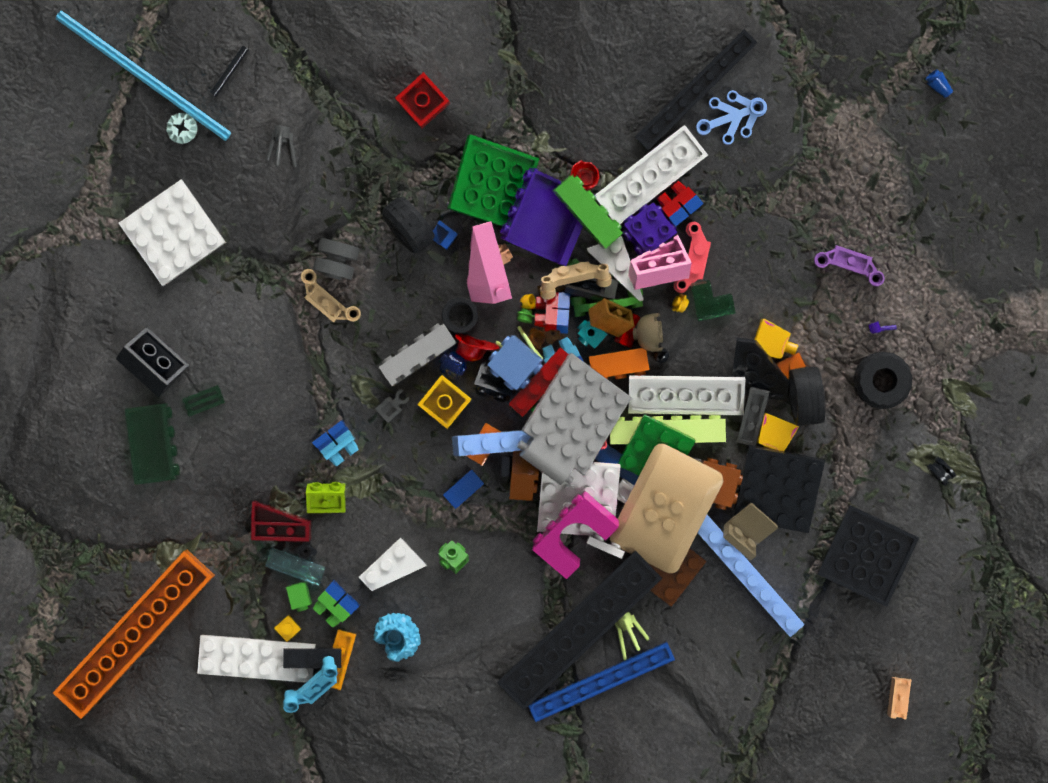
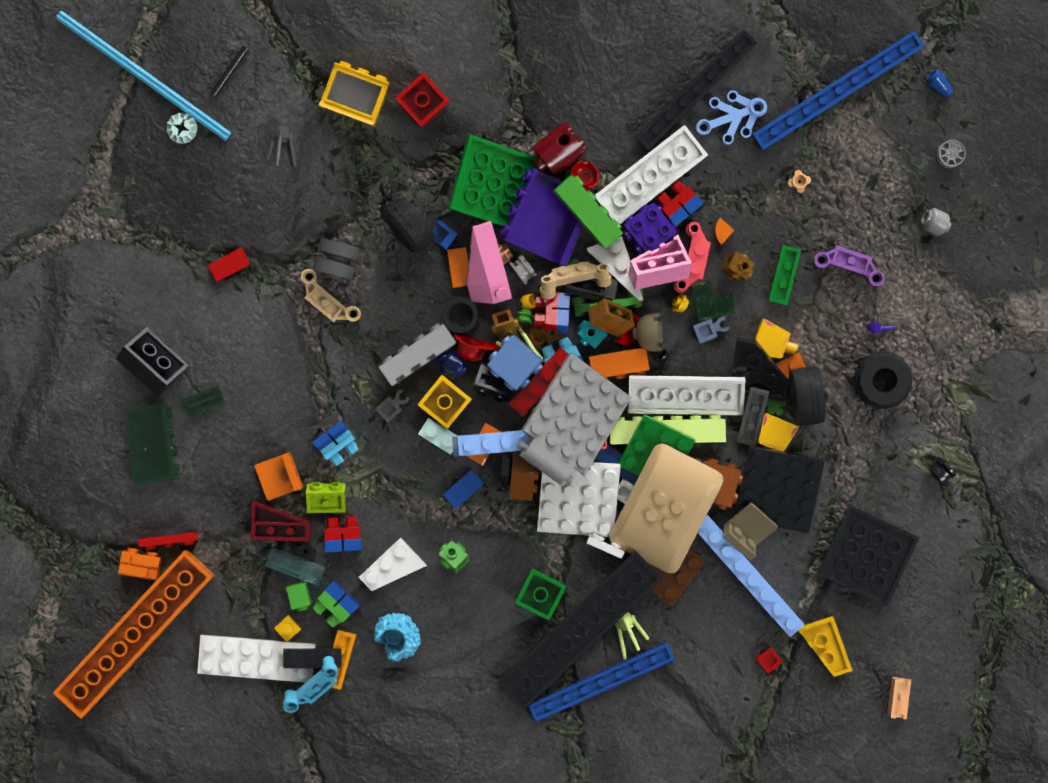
(140, 564): none -> orange brick
(168, 540): none -> red plate
(172, 232): white plate -> none
(229, 264): none -> red tile
(278, 476): none -> orange bracket
(351, 535): none -> red hips
(355, 93): none -> window
(438, 435): none -> light aqua brick
(458, 266): none -> orange tile
(504, 325): none -> pearl gold brick
(523, 269): none -> light grey wheel
(540, 593): none -> green brick
(553, 153): none -> dark red cylinder
(584, 511): dark pink arch -> none
(707, 330): none -> sand blue plate
(722, 231): none -> orange tile
(737, 267): none -> pearl gold brick
(769, 659): none -> red tile
(774, 407): none -> bright green plant
(784, 275): none -> green plate
(799, 176): none -> light nougat plate
(828, 645): none -> yellow wing
(838, 90): none -> blue plate
(936, 222): none -> light grey head
(950, 154): none -> light grey wheel

